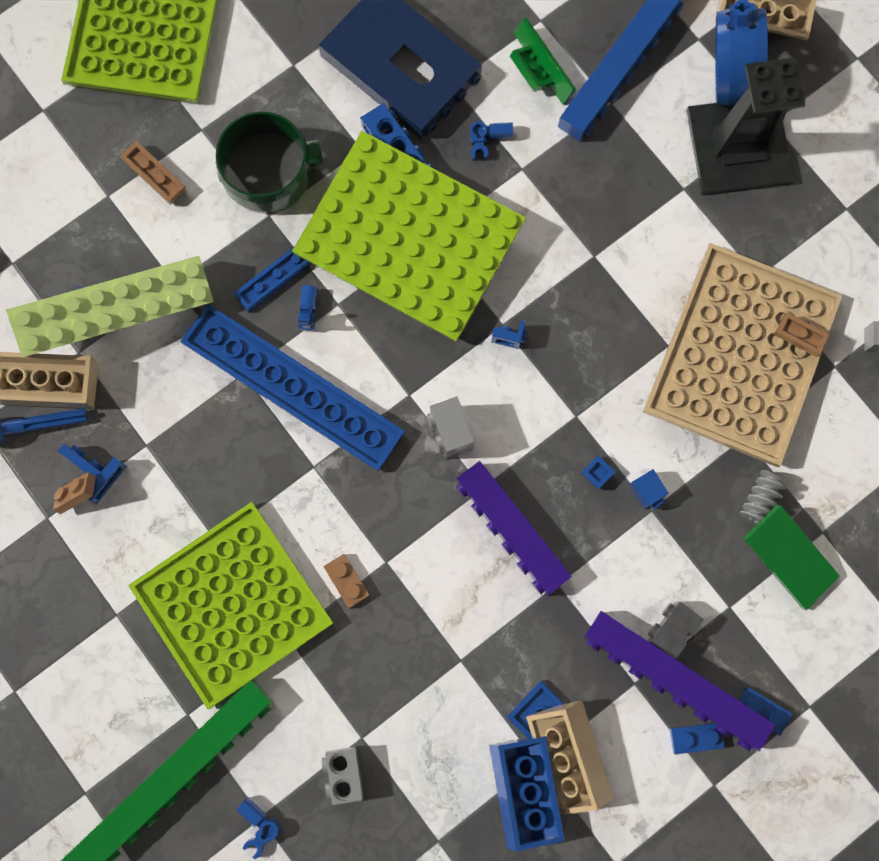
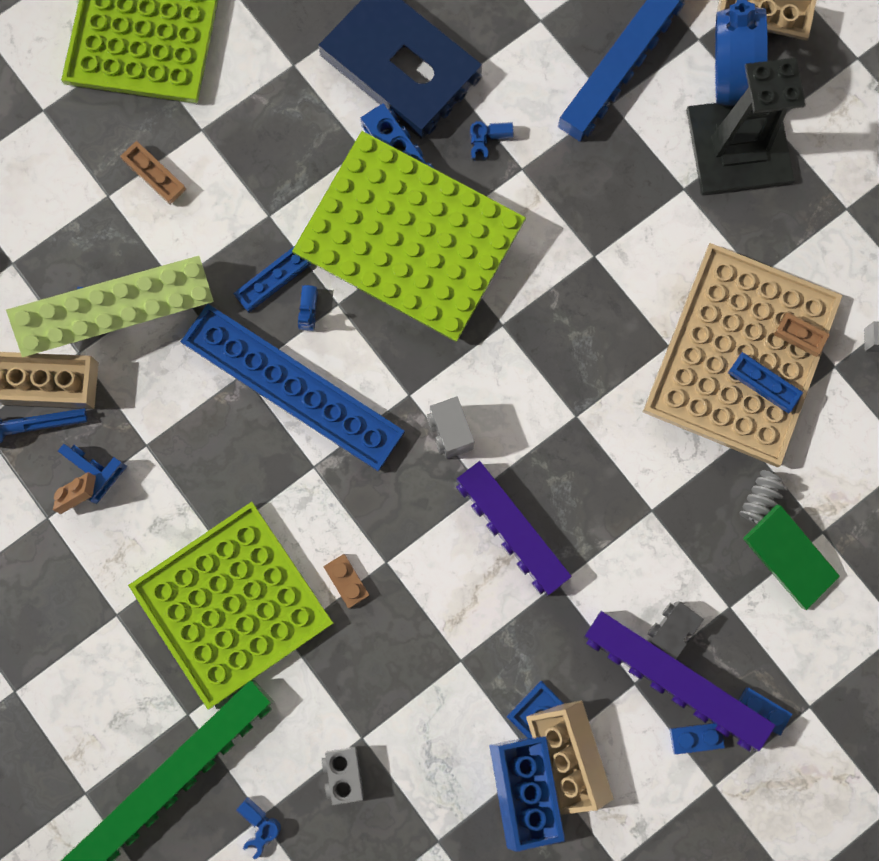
(264, 123): dark green cylinder -> none
(506, 337): blue bracket -> none
(539, 64): green bracket -> none
(597, 472): blue plate -> none
(649, 490): blue brick -> none
(765, 382): none -> blue tile

